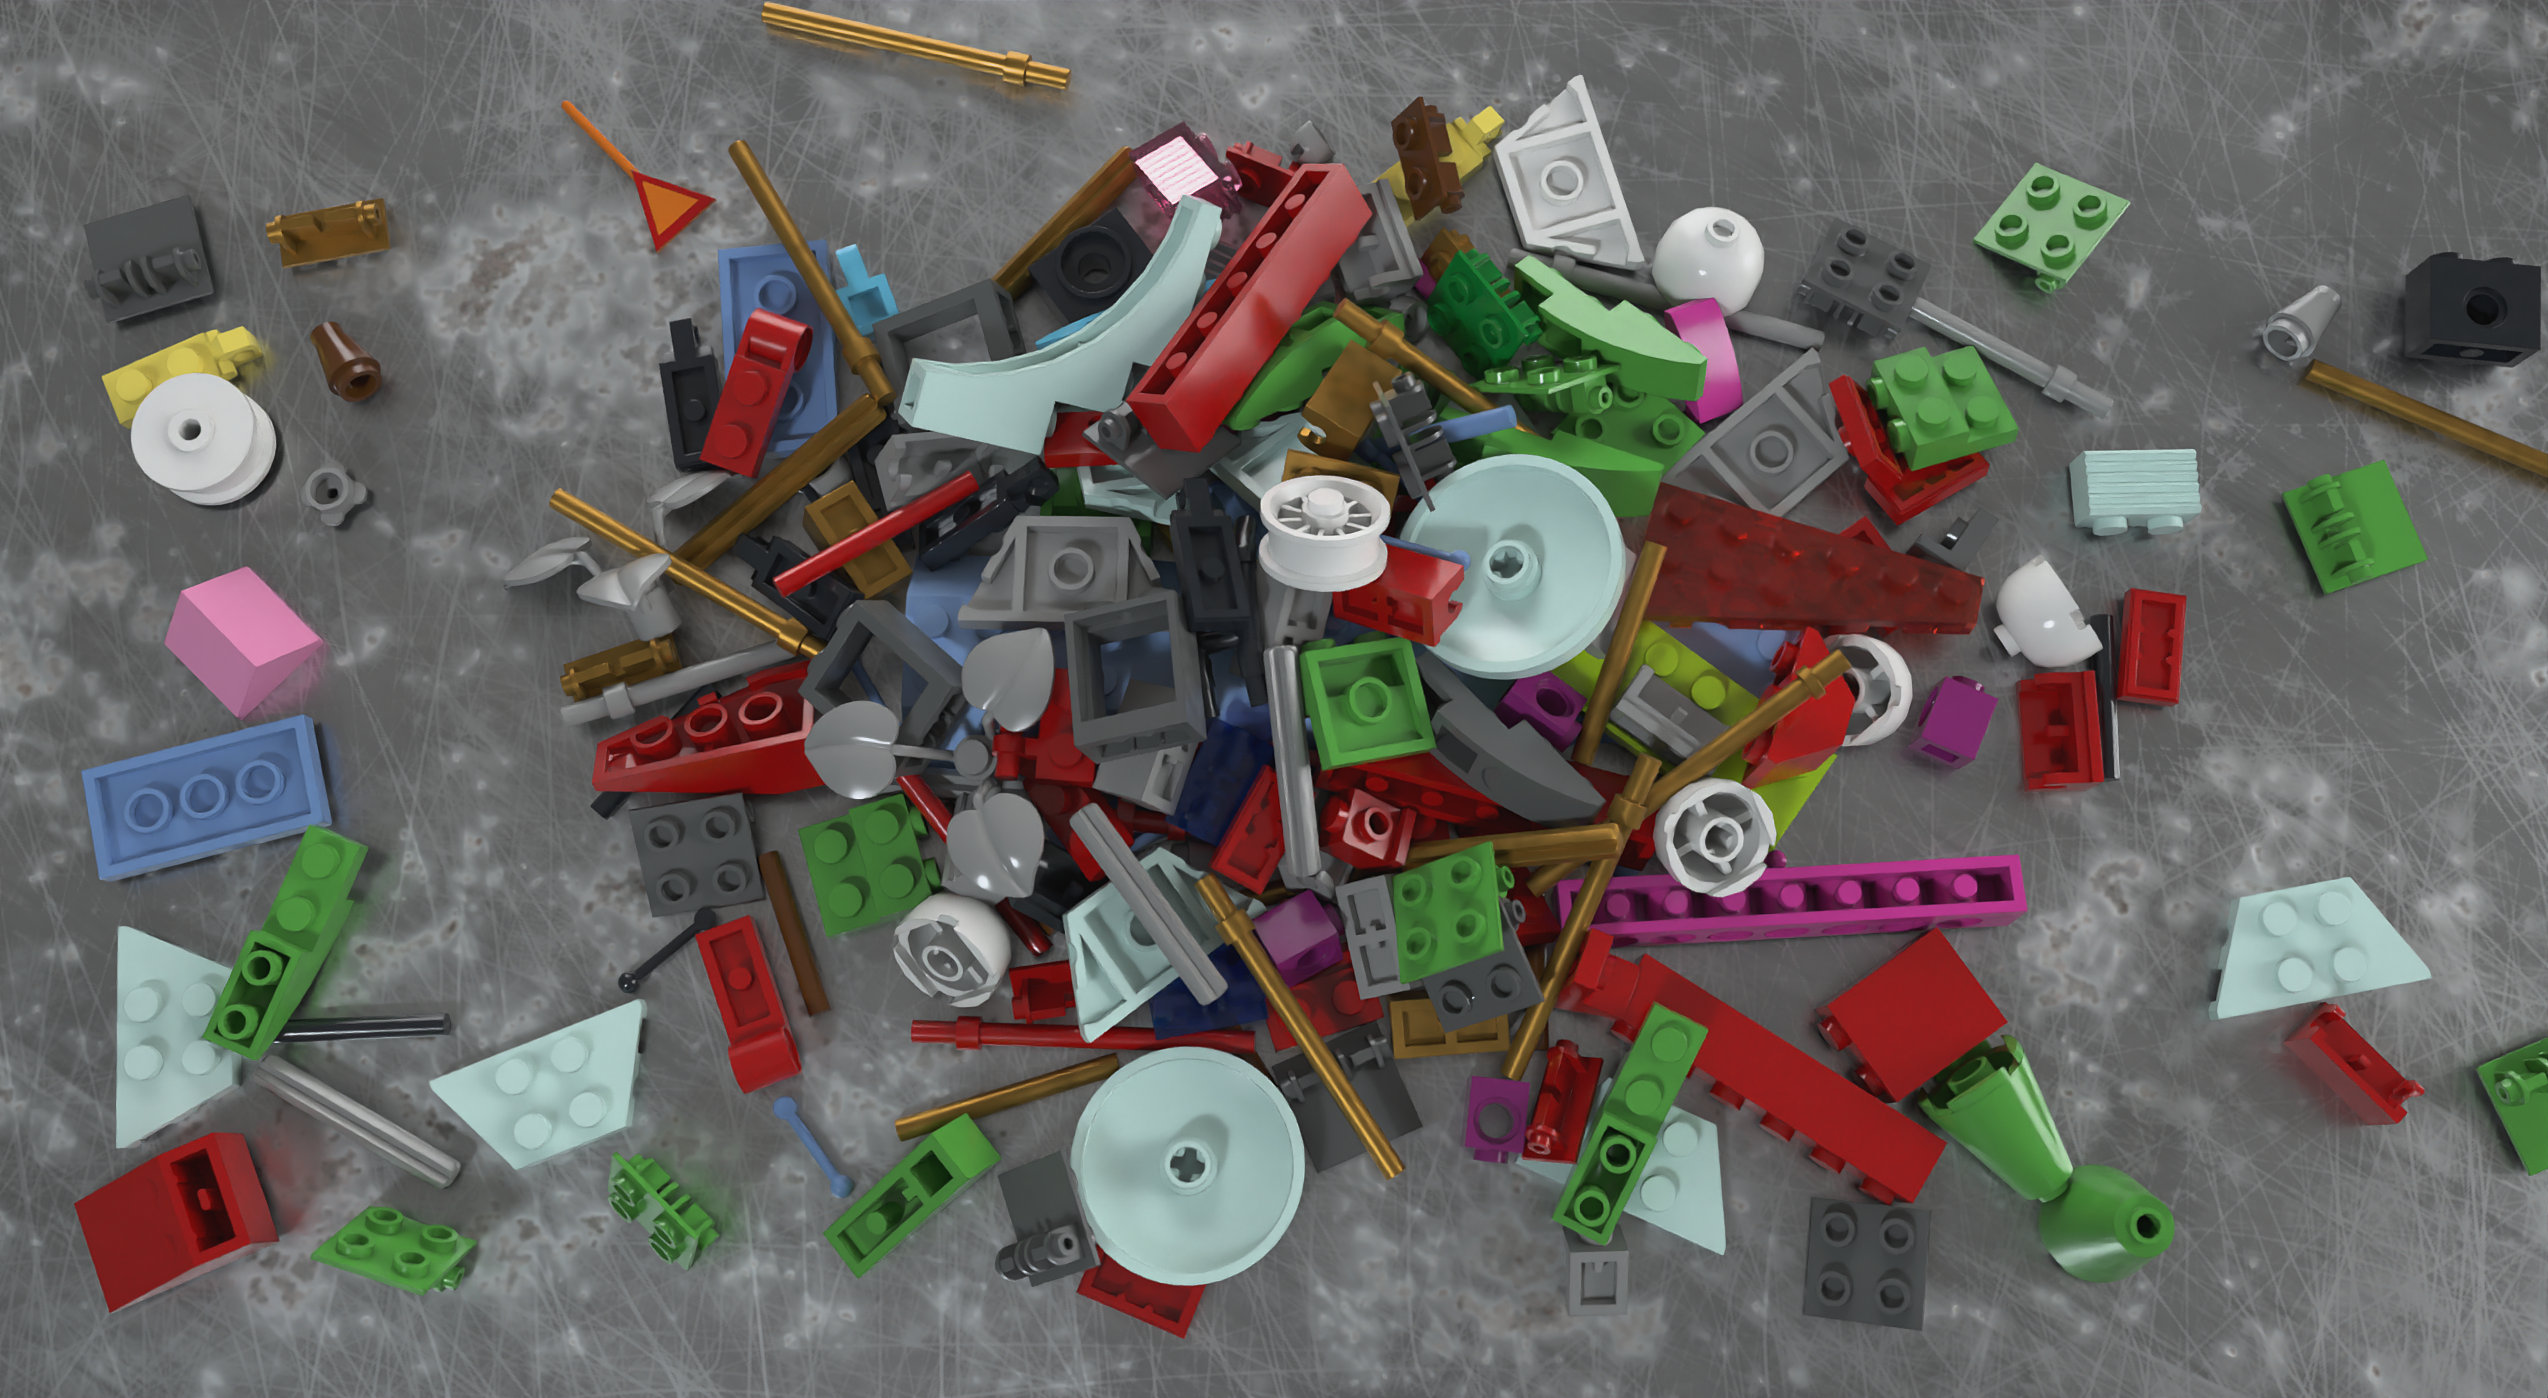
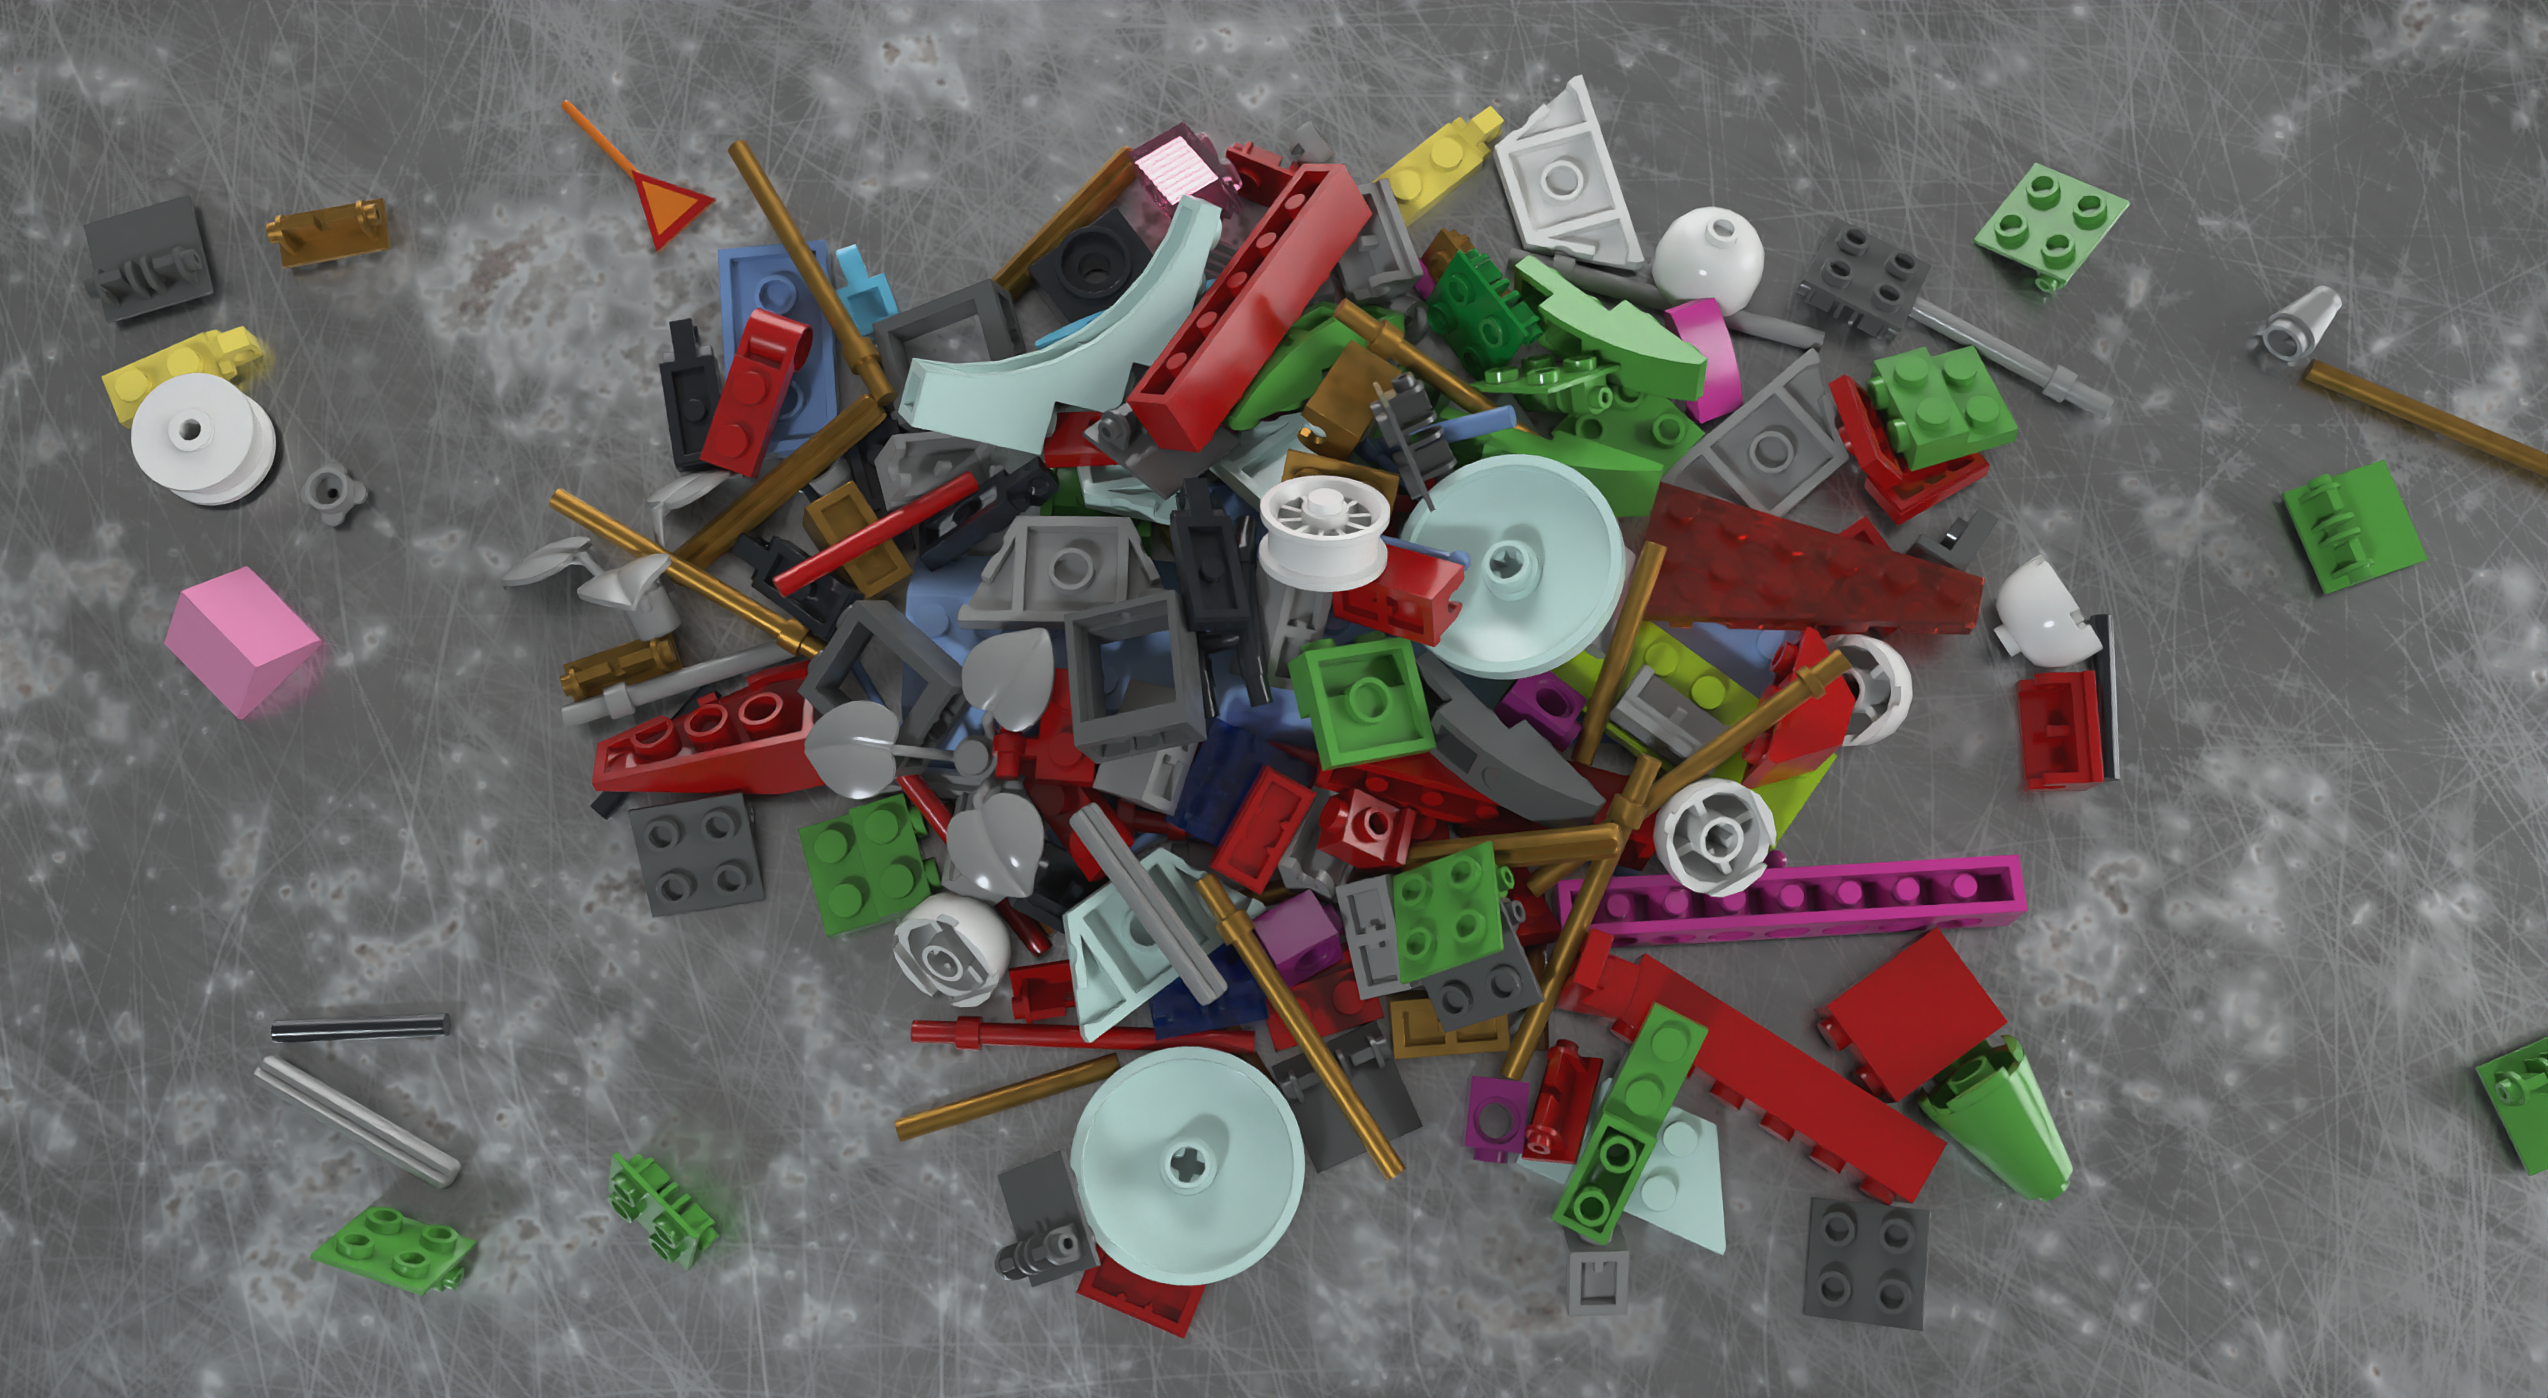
(161, 1018): light aqua wing -> none
(176, 1219): red slope -> none
(205, 798): medium blue plate -> none
(290, 947): bright green slope -> none
(346, 365): reddish brown cone -> none
(552, 1089): light aqua wing -> none
(703, 920): black hinge -> none
(749, 1004): red plate -> none
(786, 1109): medium blue hinge -> none
(793, 934): reddish brown bar -> none
(912, 1194): bright green slope -> none
(1014, 67): pearl gold bar -> none
(1292, 760): light grey axle -> none
(1420, 140): reddish brown hinge -> none
(1953, 721): magenta brick -> none
(2104, 1225): bright green cone -> none
(2135, 490): light aqua brick -> none
(2151, 647): red plate -> none
(2308, 948): light aqua wing -> none
(2352, 1066): red hinge -> none
(2498, 294): black brick -> none

